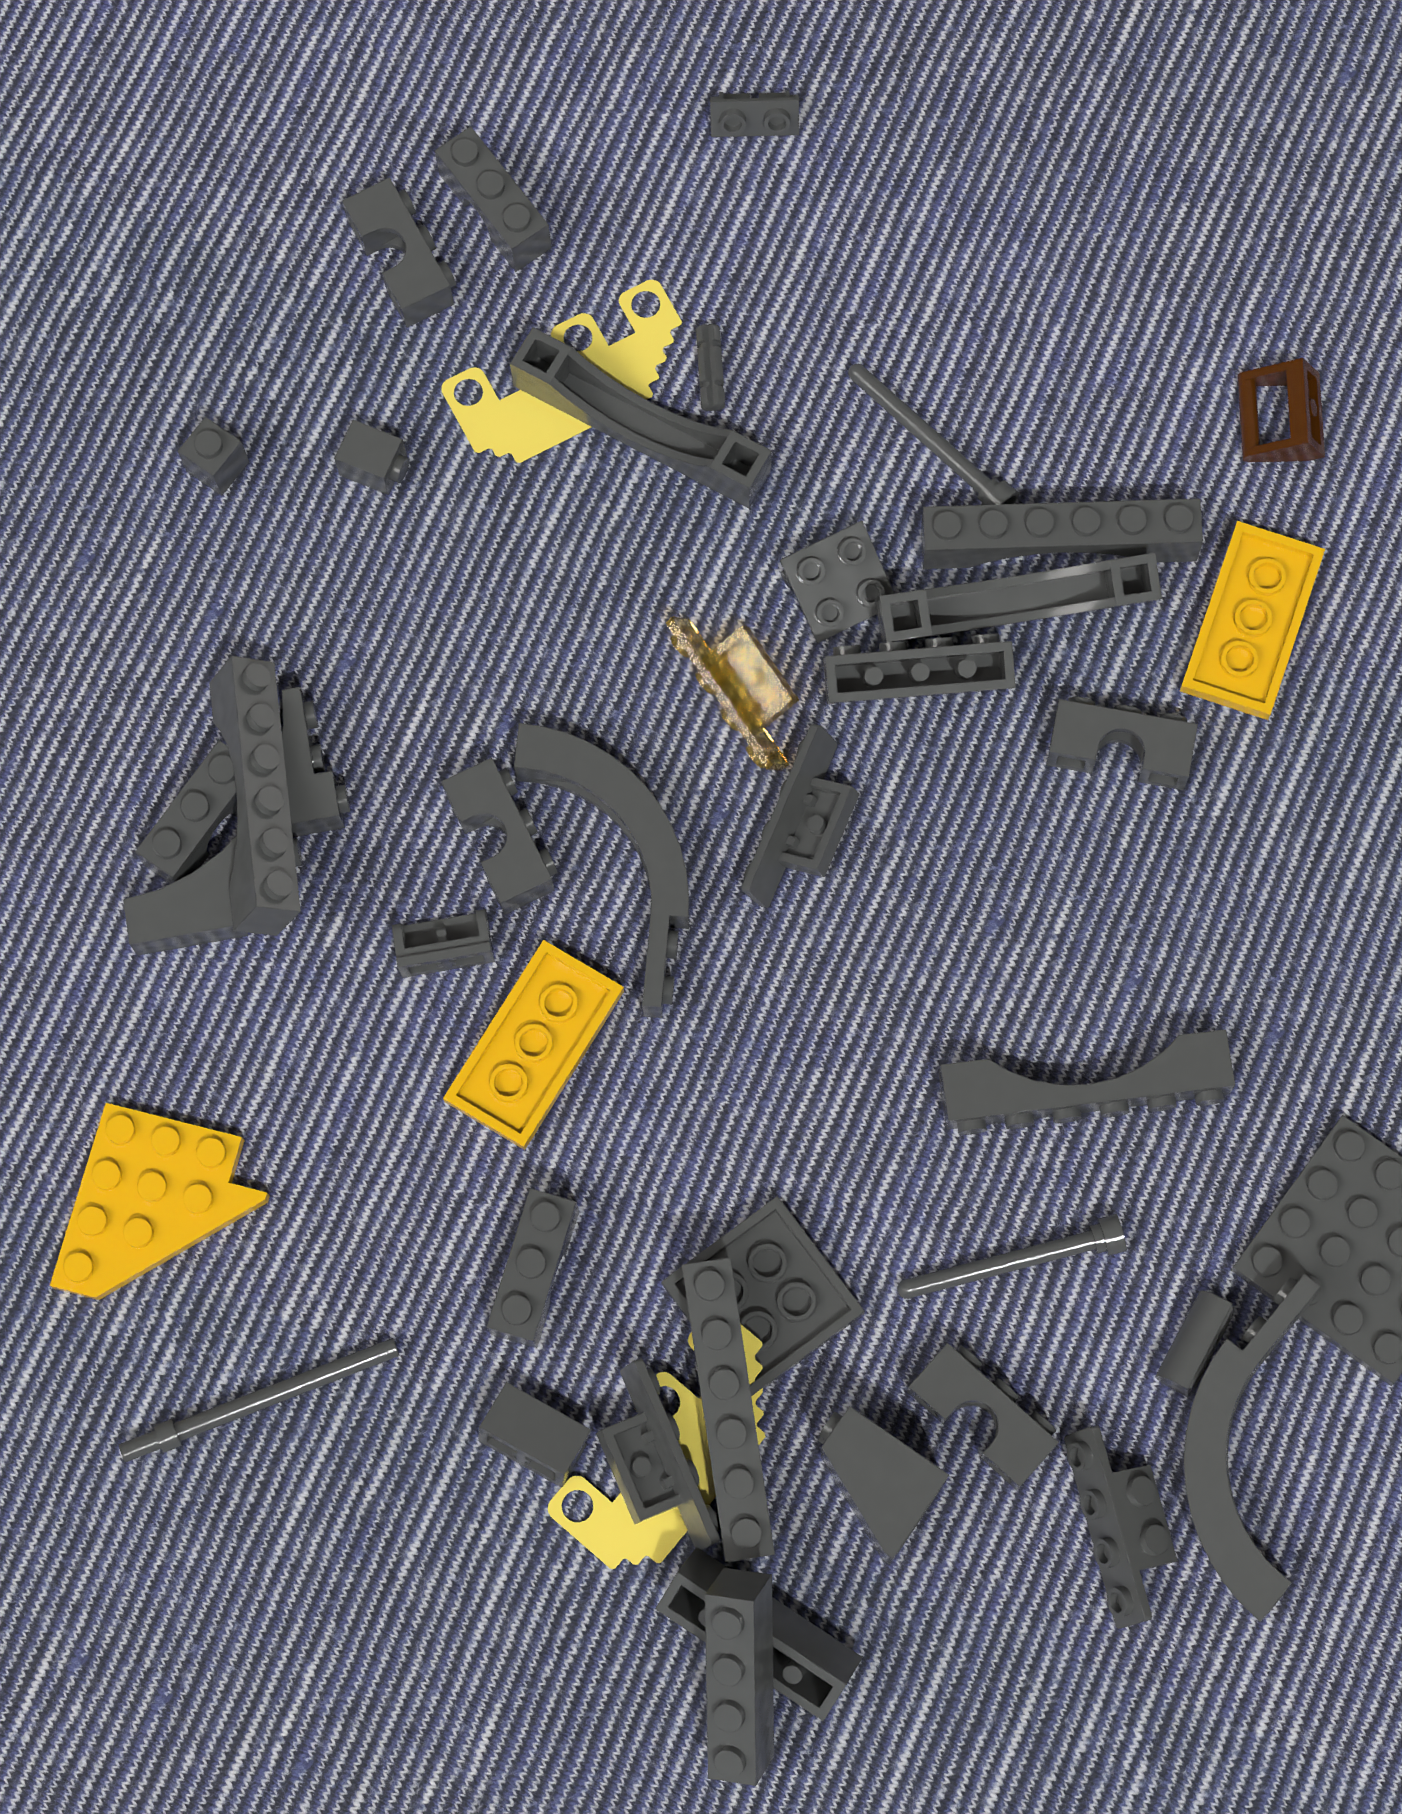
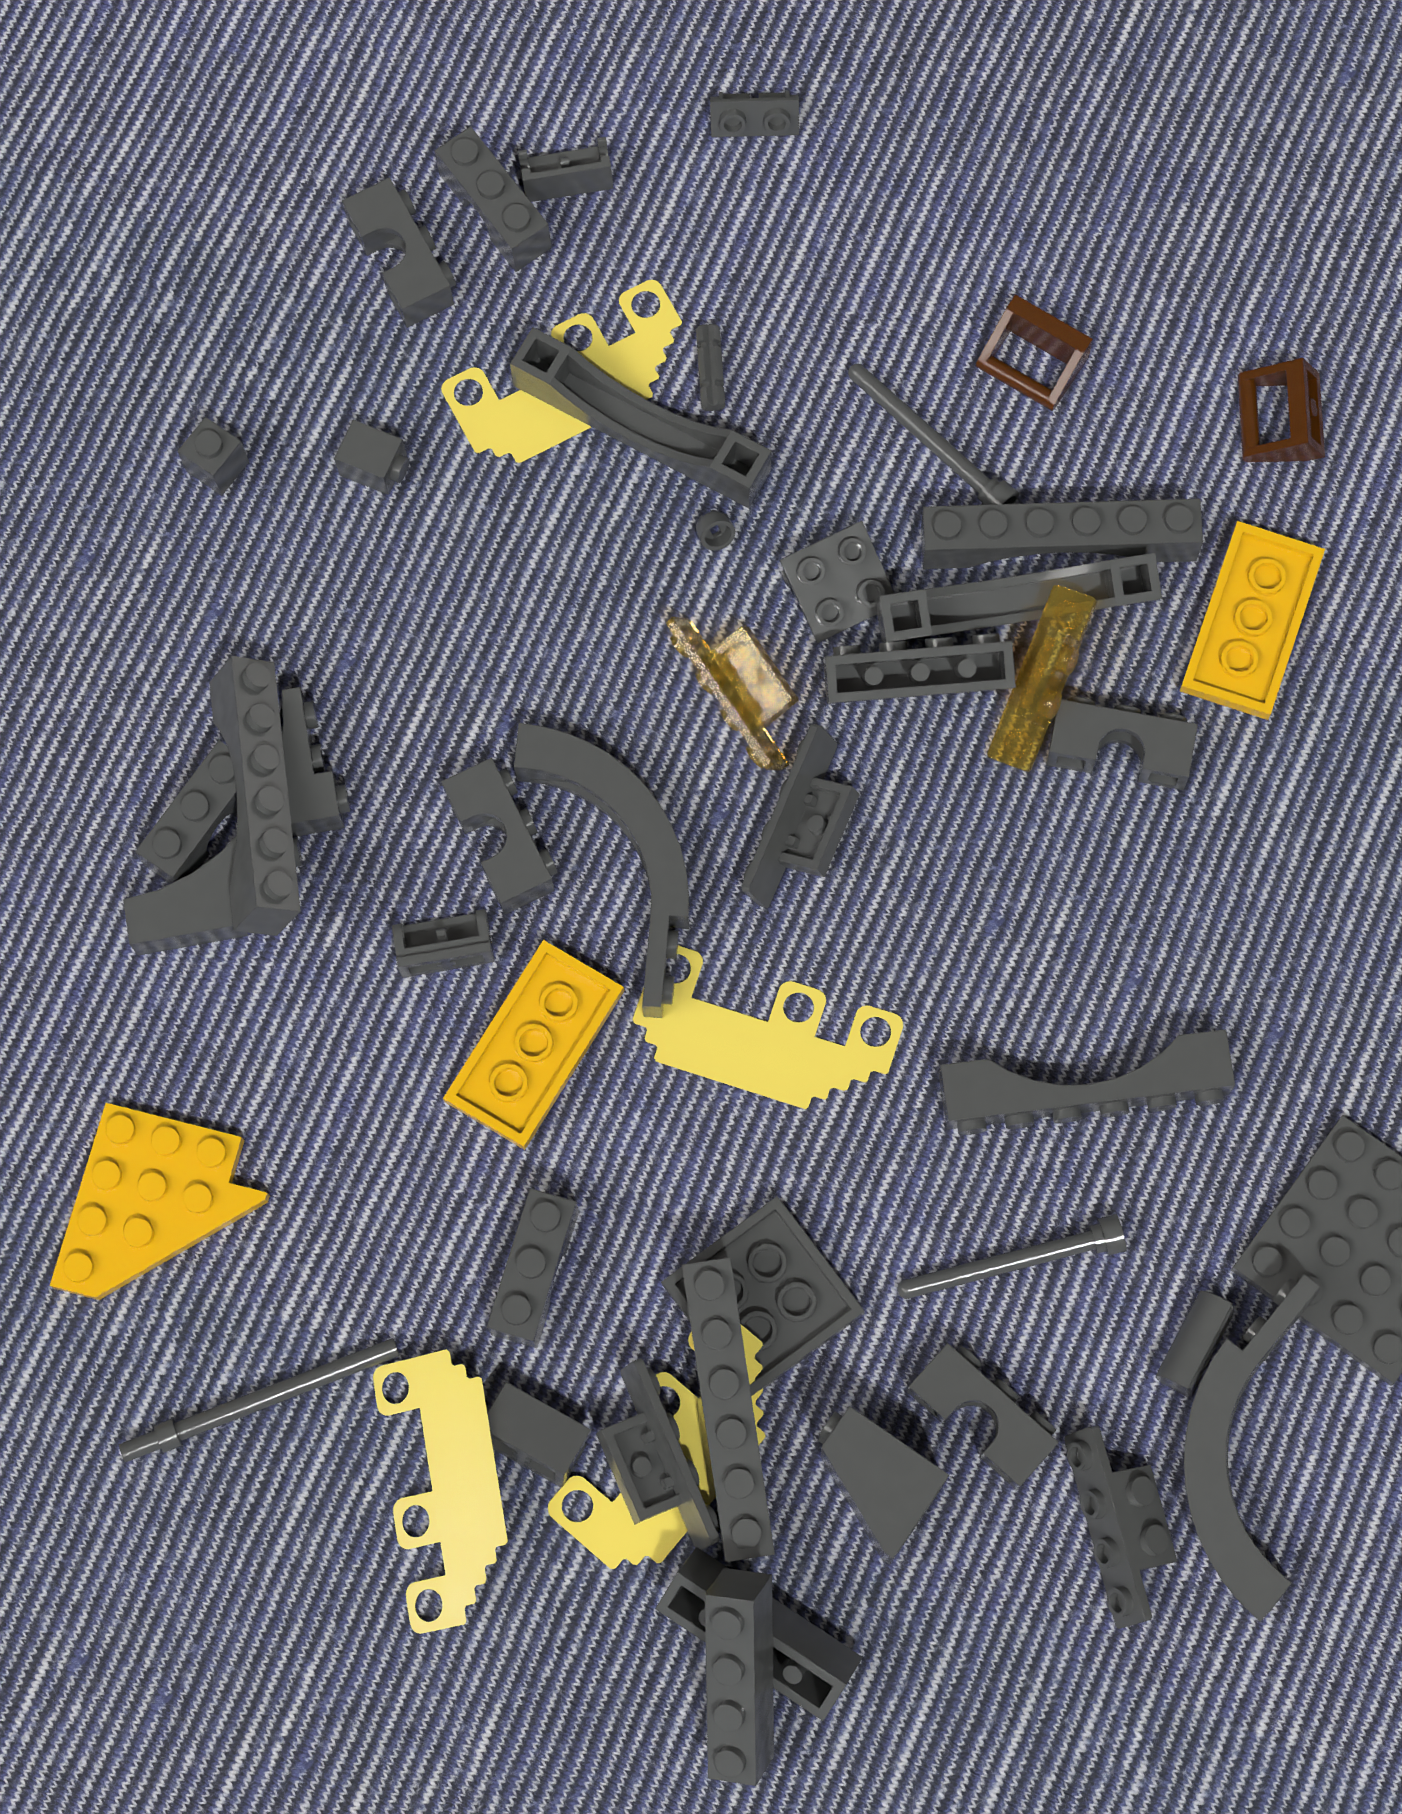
(465, 1491): none -> light yellow piece
(566, 172): none -> dark grey hinge
(721, 538): none -> dark grey hinge
(760, 1056): none -> light yellow piece
(1042, 678): none -> clear yellow bracket
(1045, 333): none -> reddish brown tile

